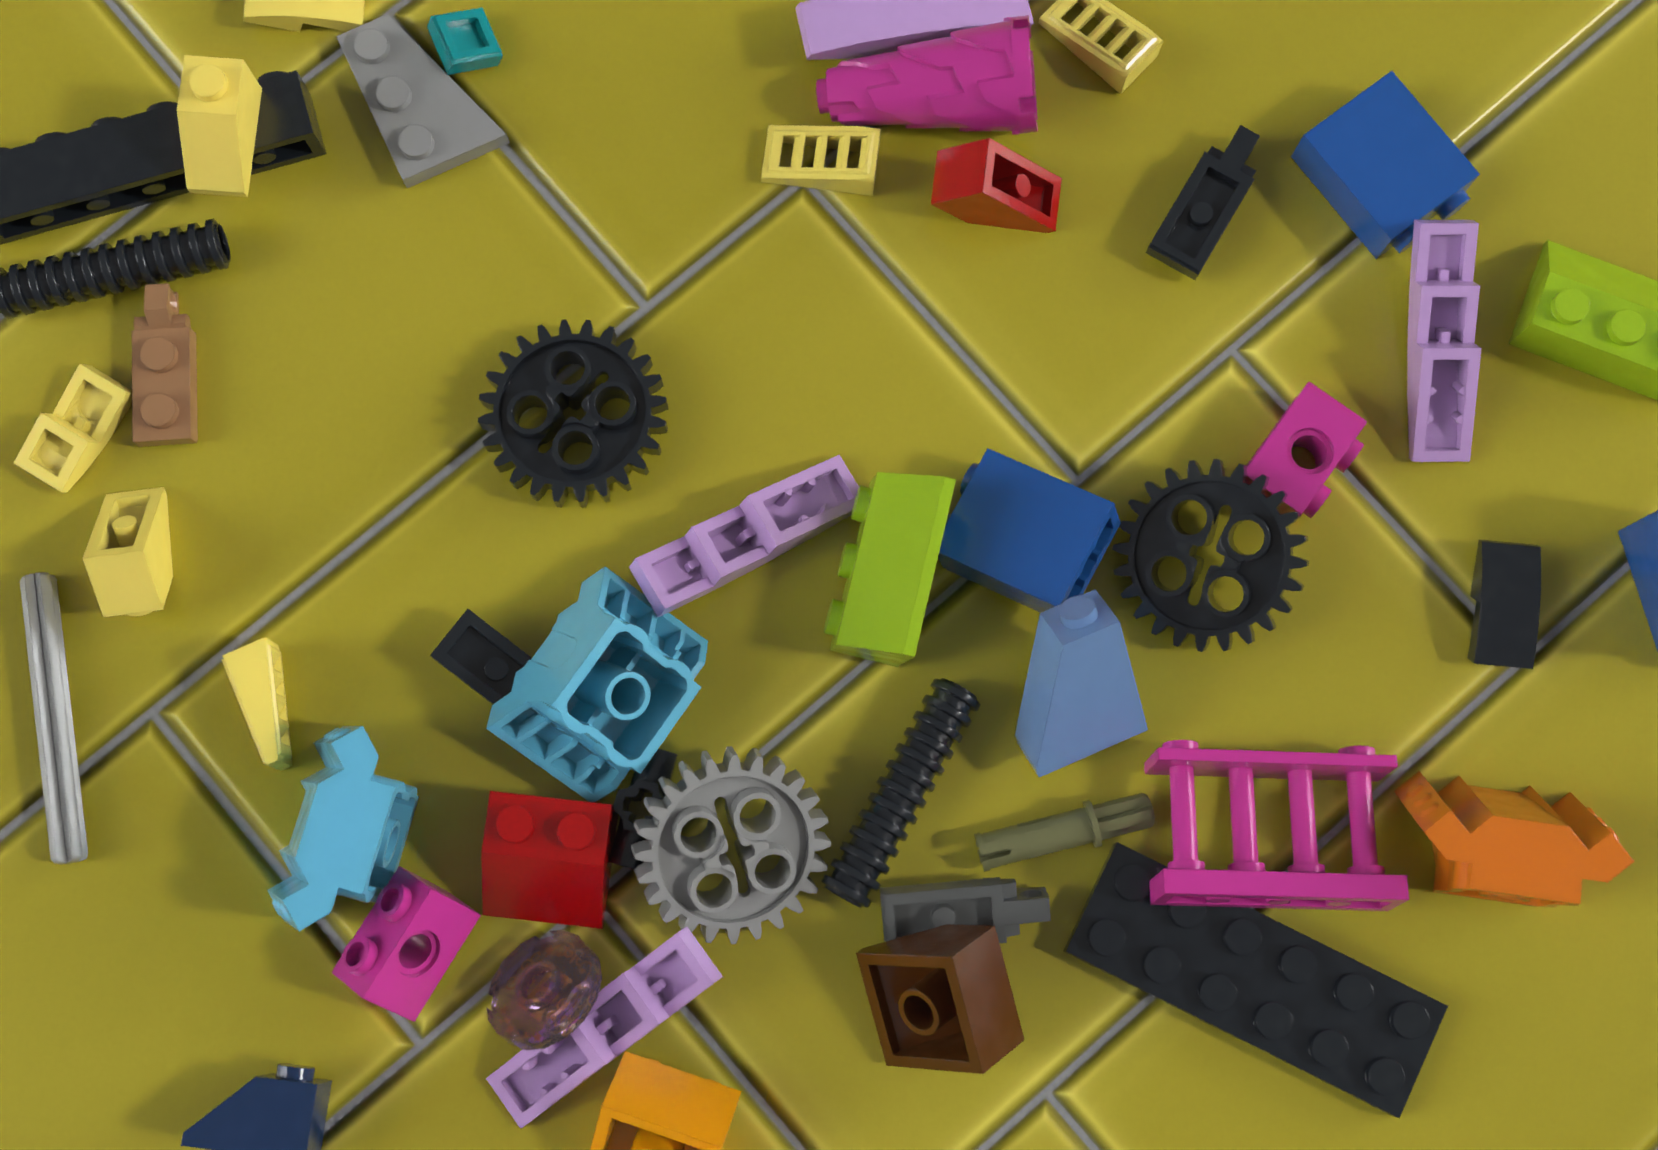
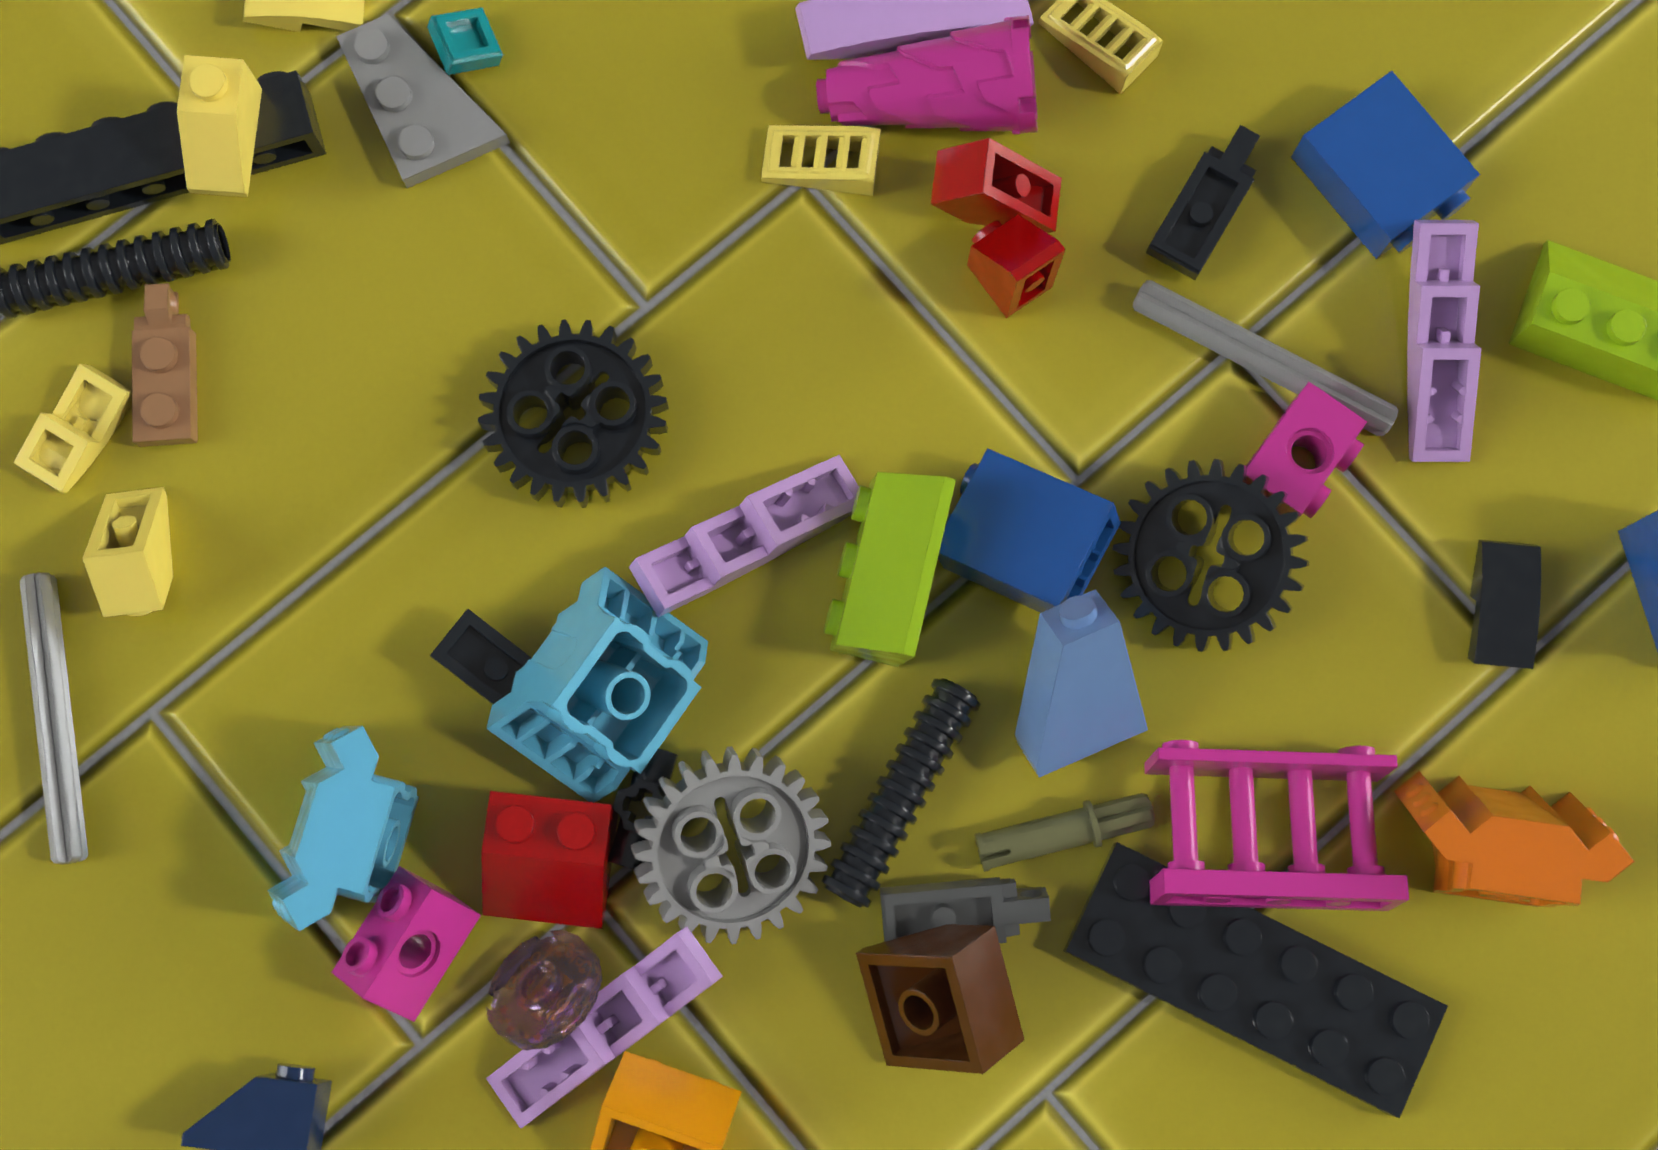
(260, 690): light yellow slope -> none
(1015, 262): none -> red slope
(1258, 353): none -> light grey axle

